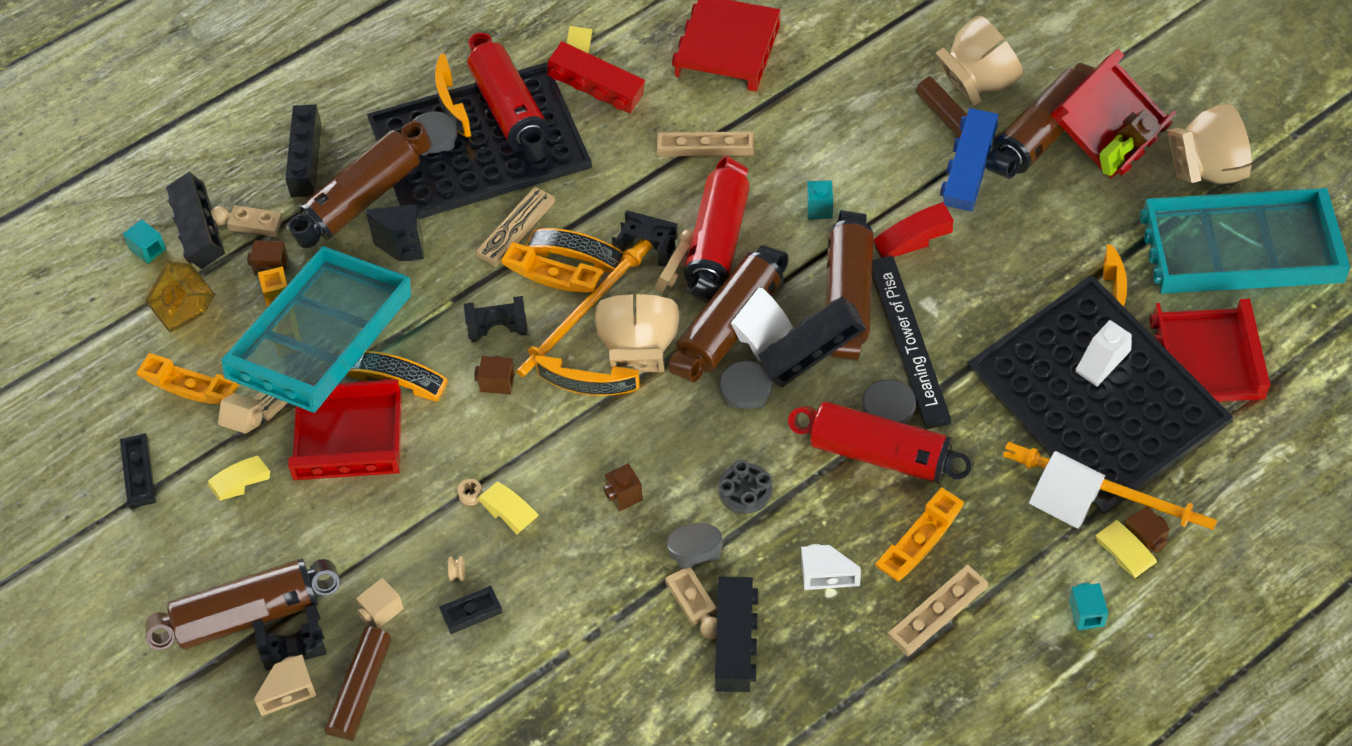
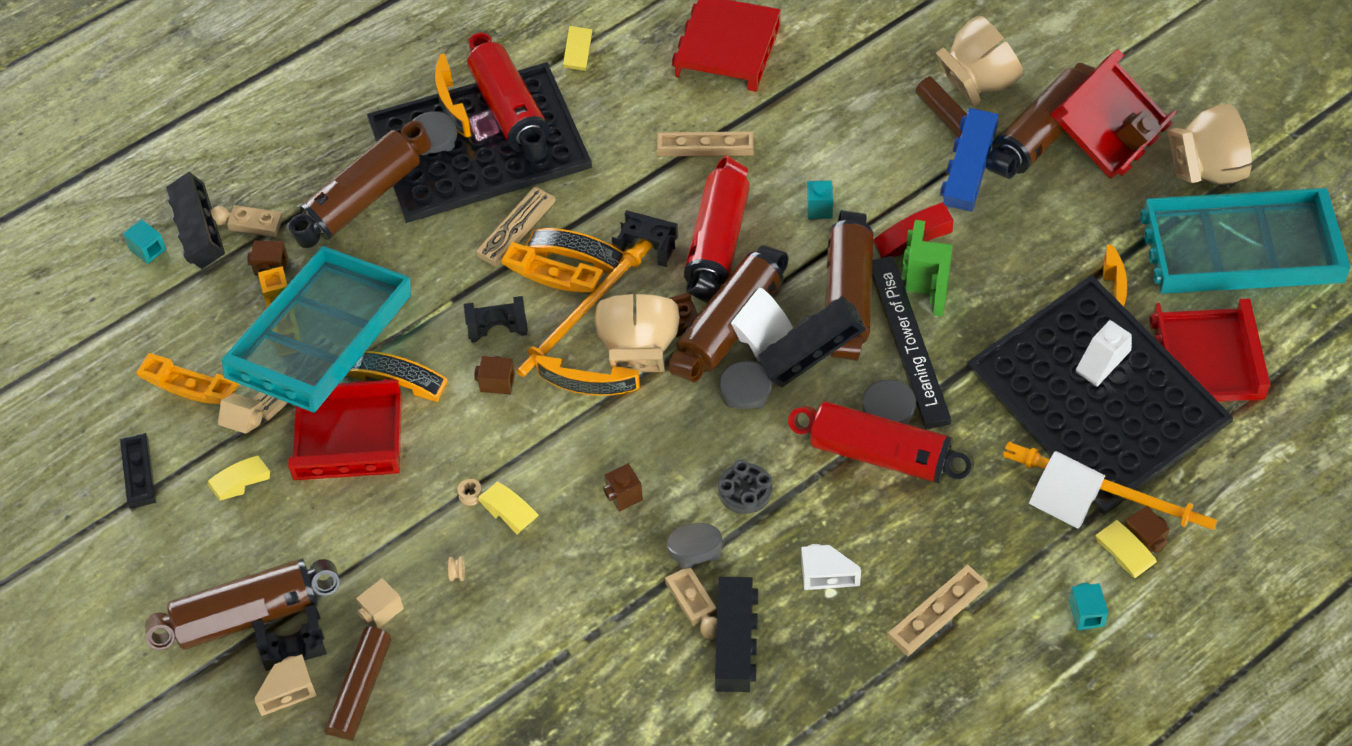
(179, 295): clear yellow slope -> none
(303, 150): black brick -> none
(397, 231): black slope -> none
(470, 609): black plate -> none
(483, 125): none -> clear pink slope
(595, 77): red brick -> none
(677, 260): tan plate -> none
(687, 312): none -> reddish brown brick
(922, 536): light orange slope -> none
(927, 267): none -> bright green bracket
(1113, 155): lime plate -> none

